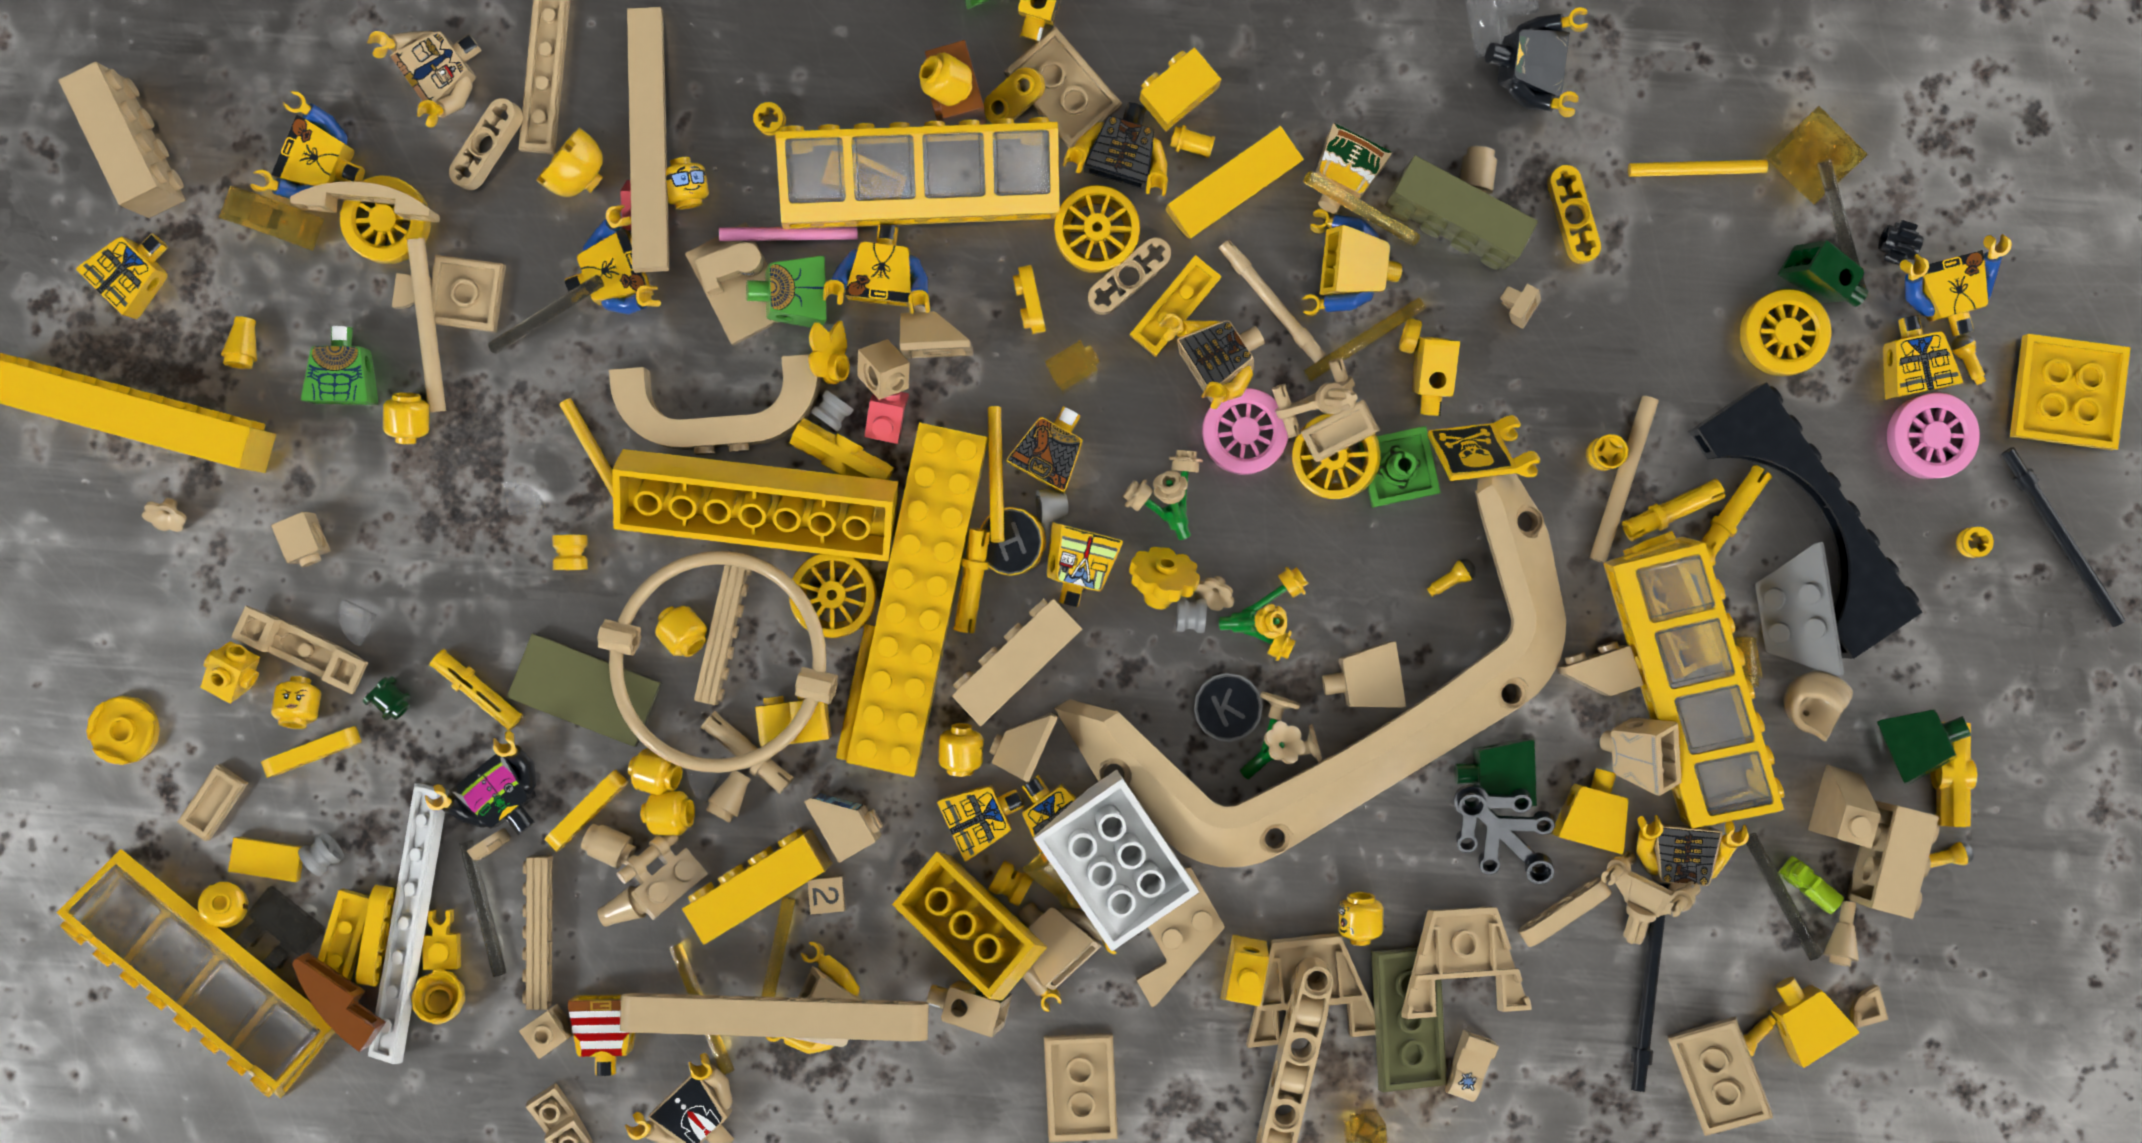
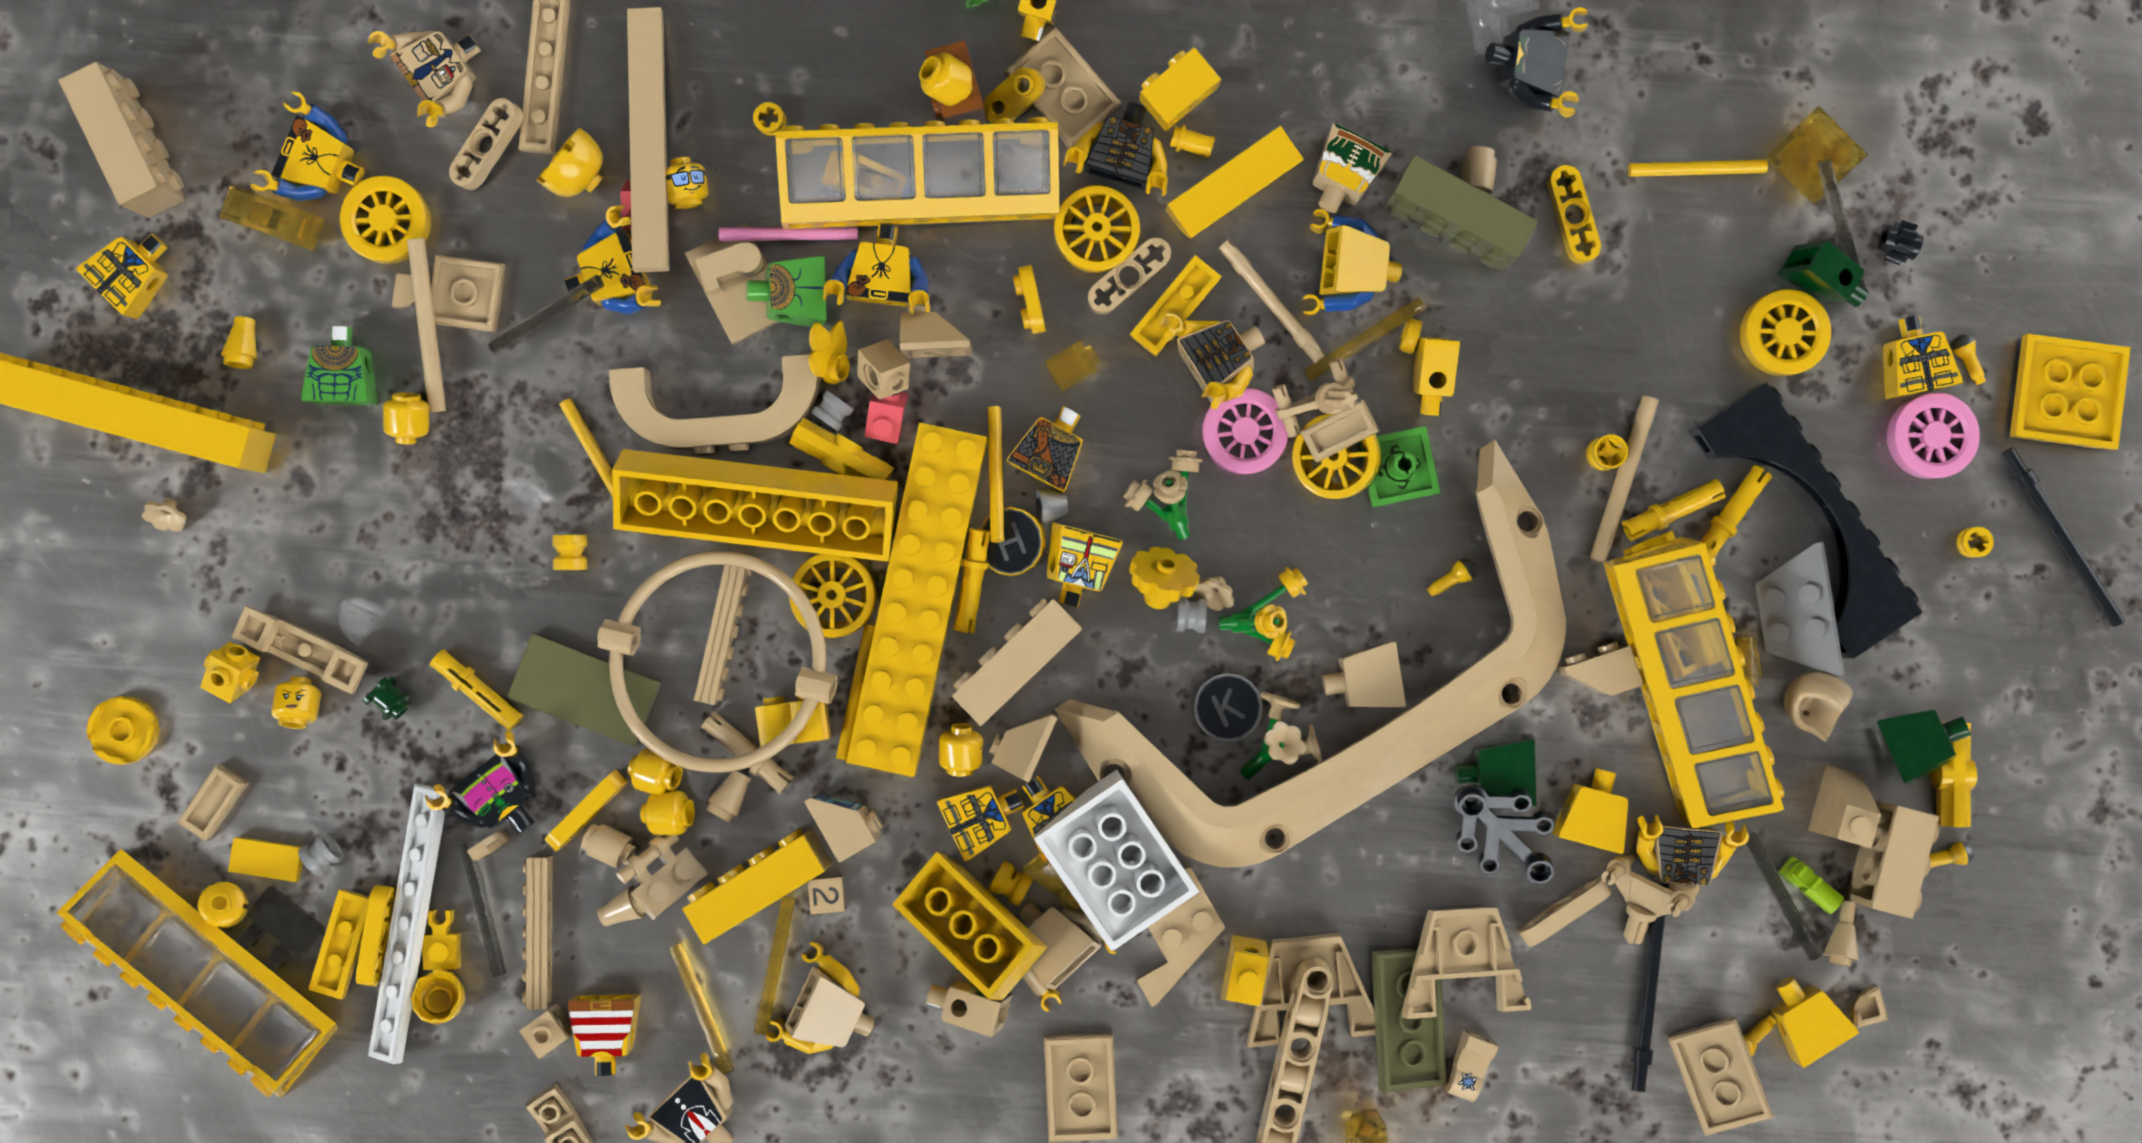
(301, 539): tan brick -> none
(311, 752): yellow beam -> none
(326, 196): tan slope -> none
(337, 1002): dark orange slope -> none
(681, 631): yellow head -> none
(774, 1016): tan beam -> none
(1360, 918): yellow head -> none
(1361, 208): clear yellow bar -> none
(1480, 451): yellow flag -> none
(1521, 304): tan tile -> none
(1645, 753): tan torso -> none
(1955, 284): torso -> none

